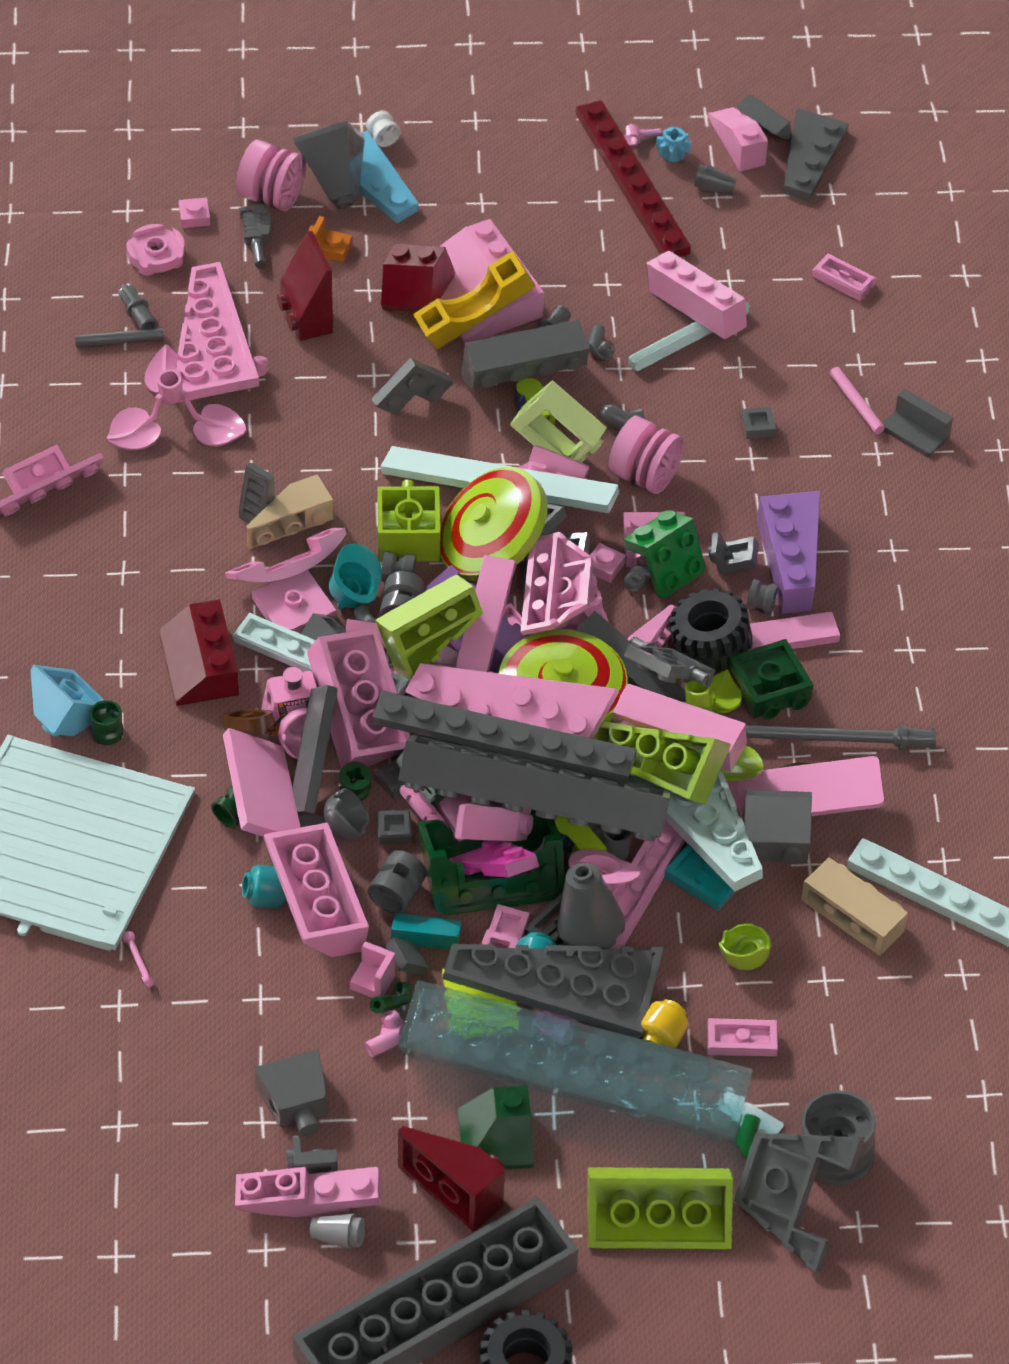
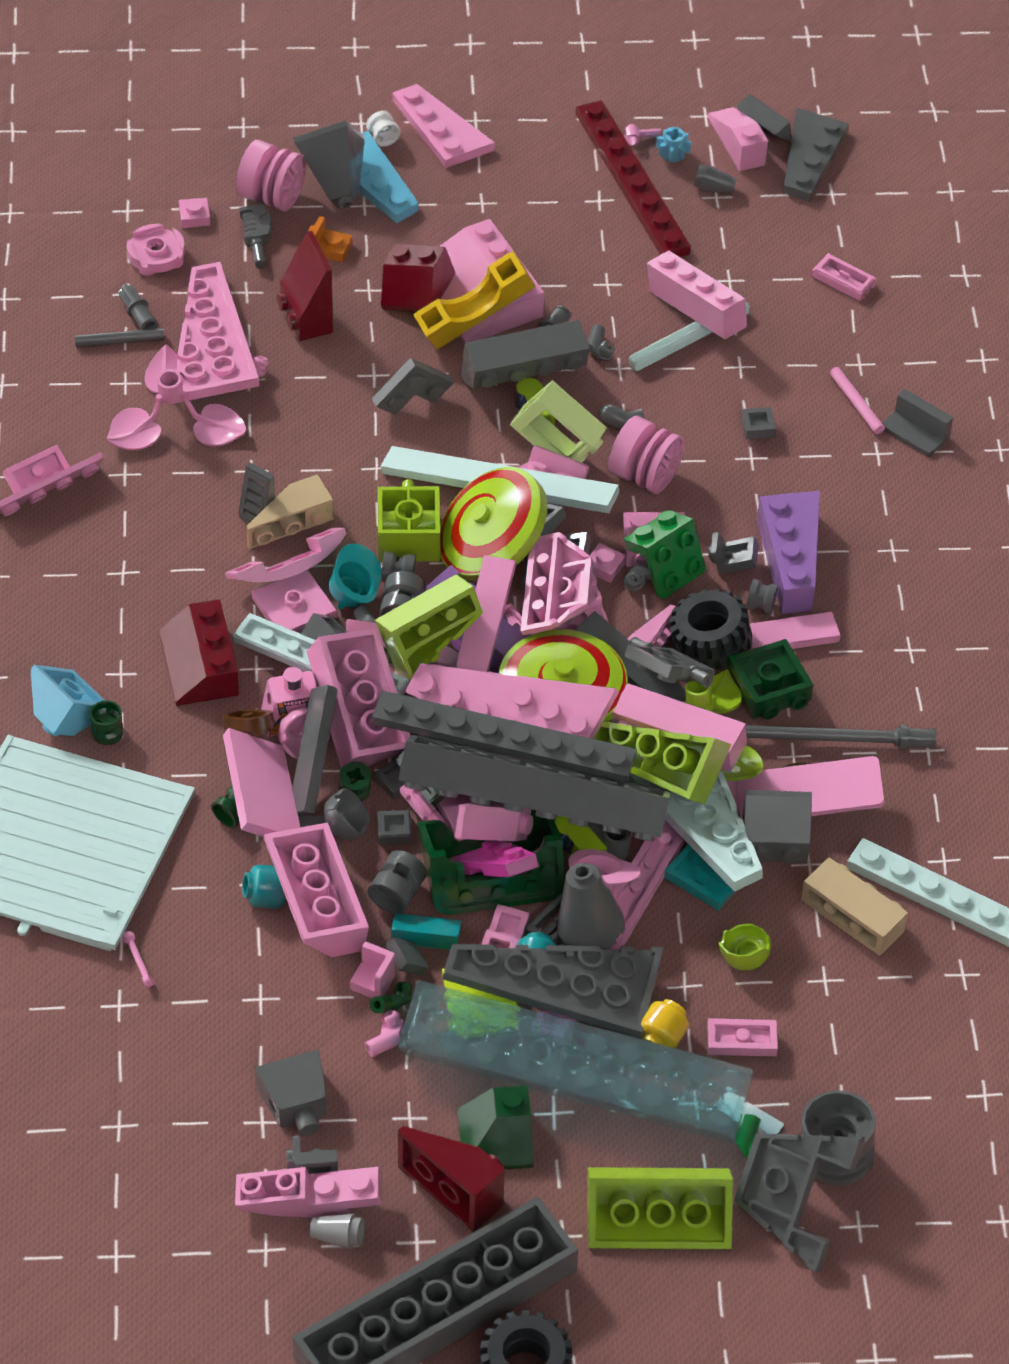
(442, 129): none -> bright pink wing

